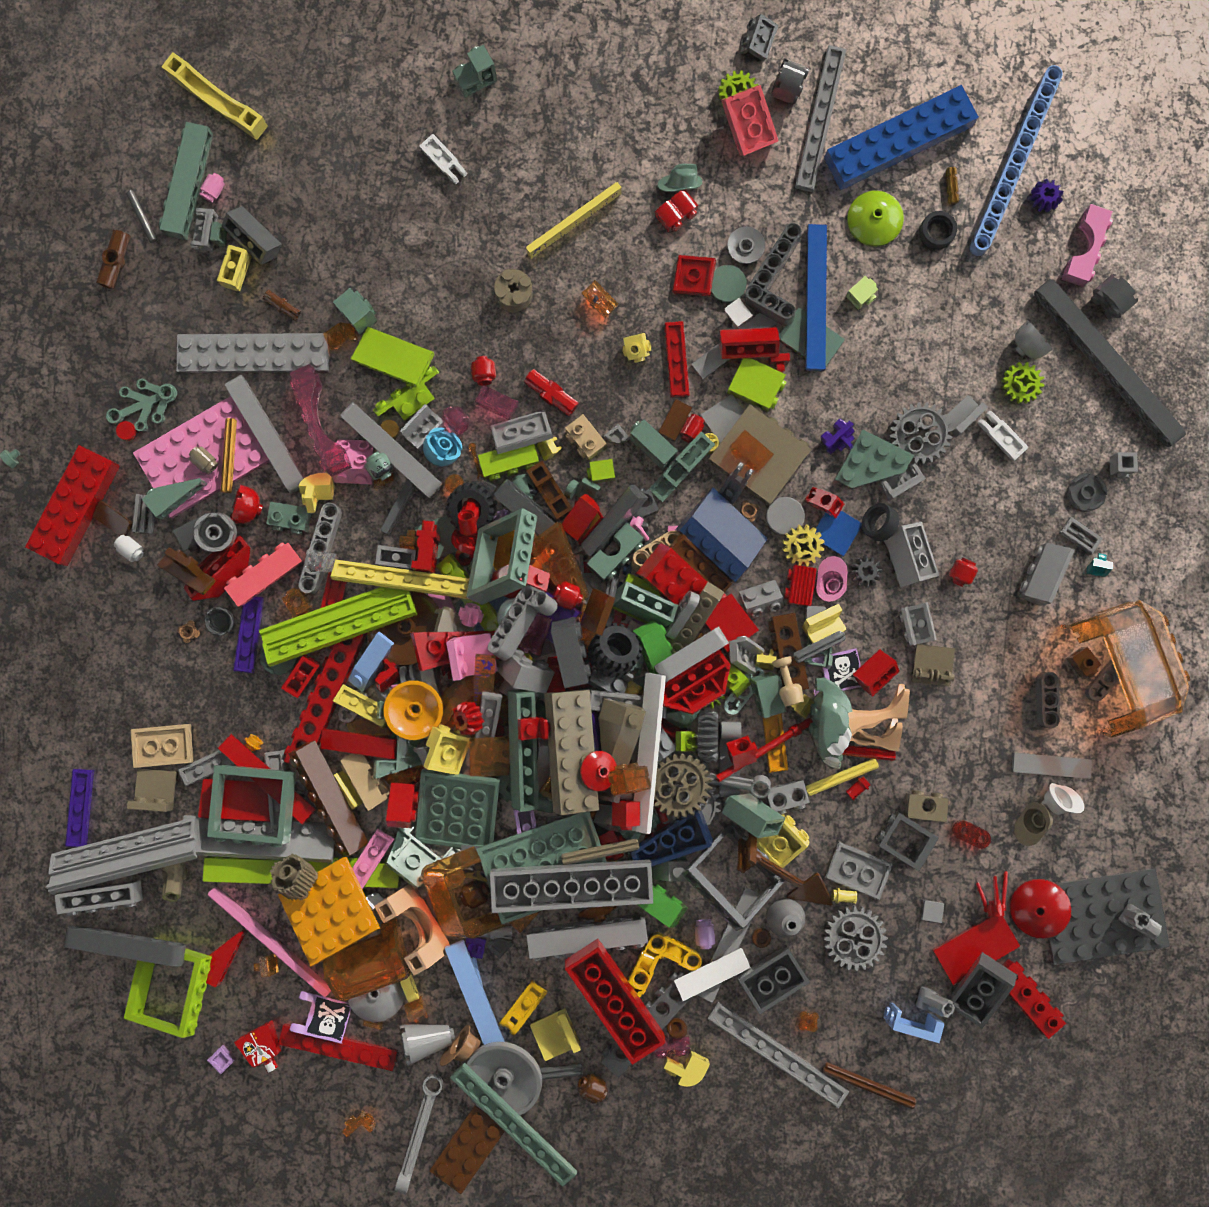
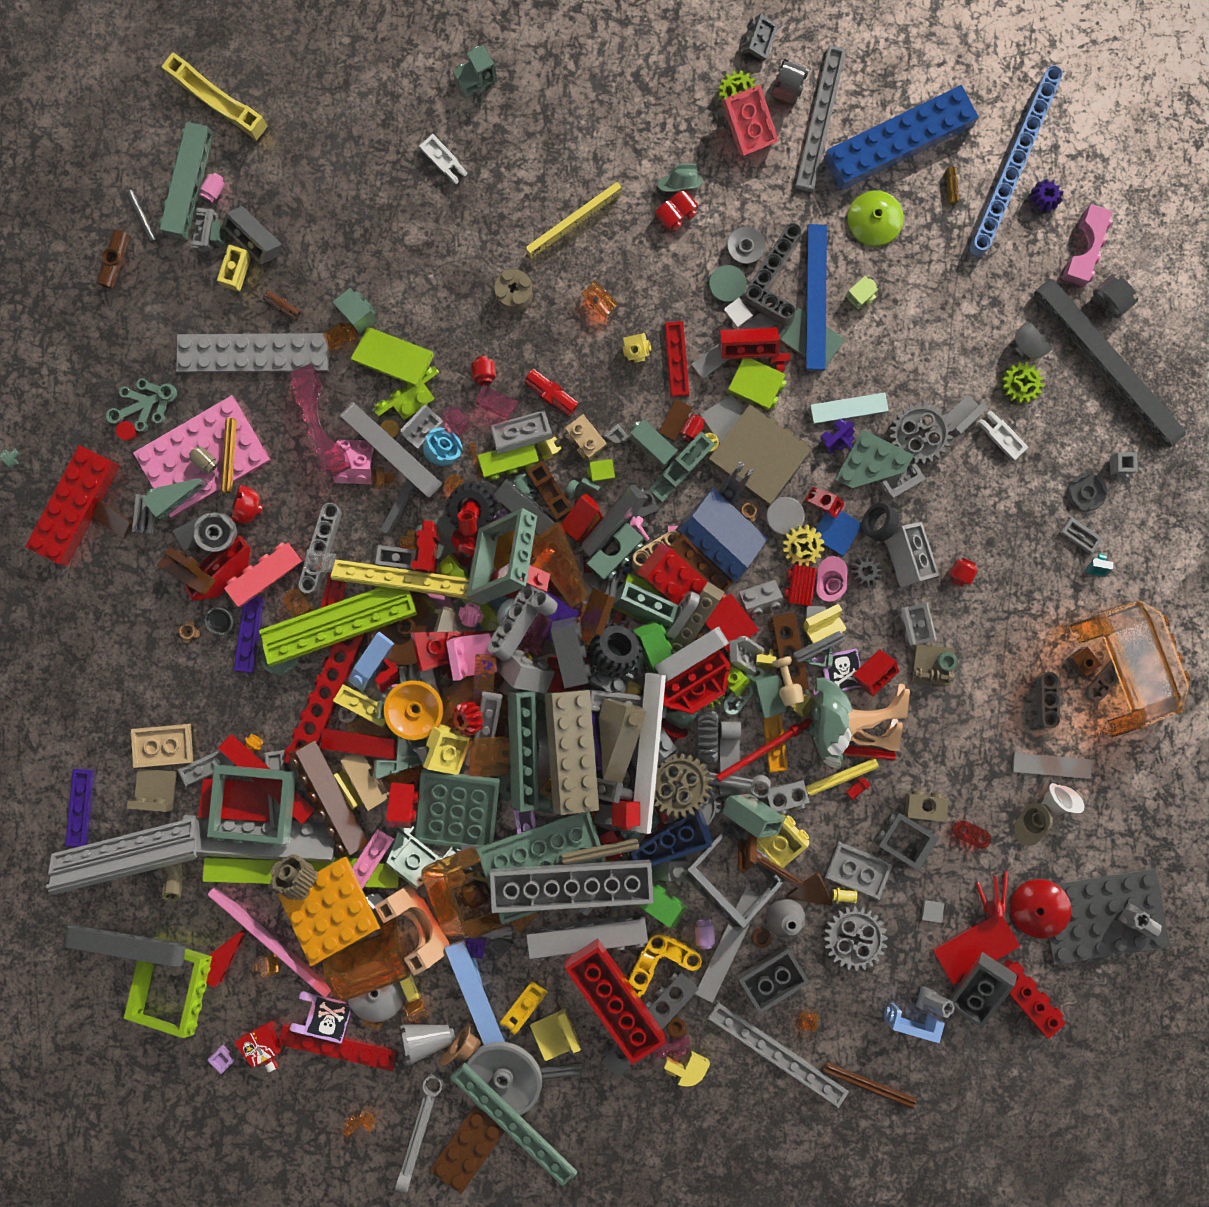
(99, 897): light grey brick -> none
(128, 548): white brick -> none
(265, 433): light grey beam -> none
(288, 517): sand green brick -> none
(300, 675): red brick -> none
(314, 488): light yellow brick -> none
(378, 466): sand green head -> none
(533, 728): red bracket -> none
(567, 595): red head -> none
(591, 769): red dish -> none
(592, 1088): reddish brown head -> none
(596, 913): reddish brown dish -> none
(629, 779): clear orange brick -> none
(686, 741): lime tile -> none
(694, 275): red tile -> none
(712, 974): white sticker -> none
(741, 752): red brick -> none
(751, 451): clear orange bracket -> none
(849, 408): none -> light aqua tile
(942, 216): black tyre -> none
(947, 661): none -> sand green tile
(1045, 573): light grey slope -> none

